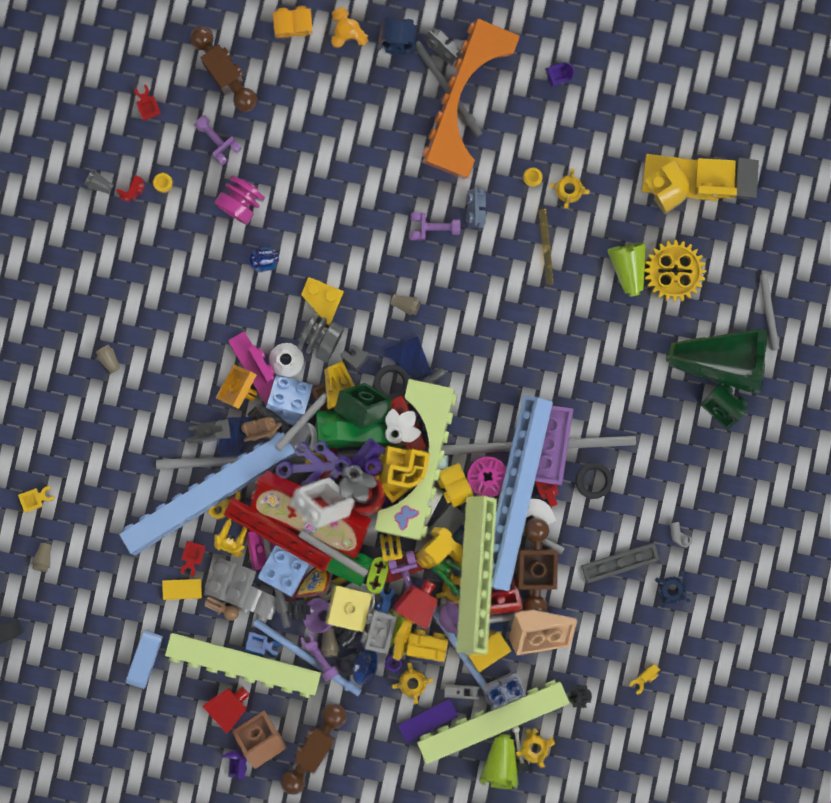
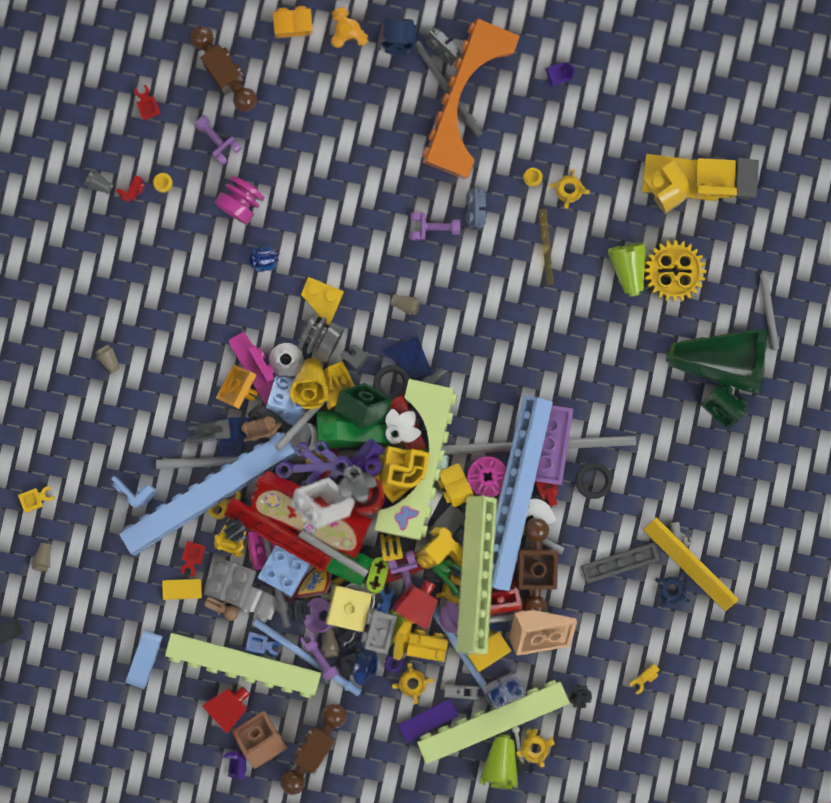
(145, 493): none -> light blue bracket
(235, 530): none -> black gear
(310, 385): none -> yellow cone
(690, 564): none -> yellow tile

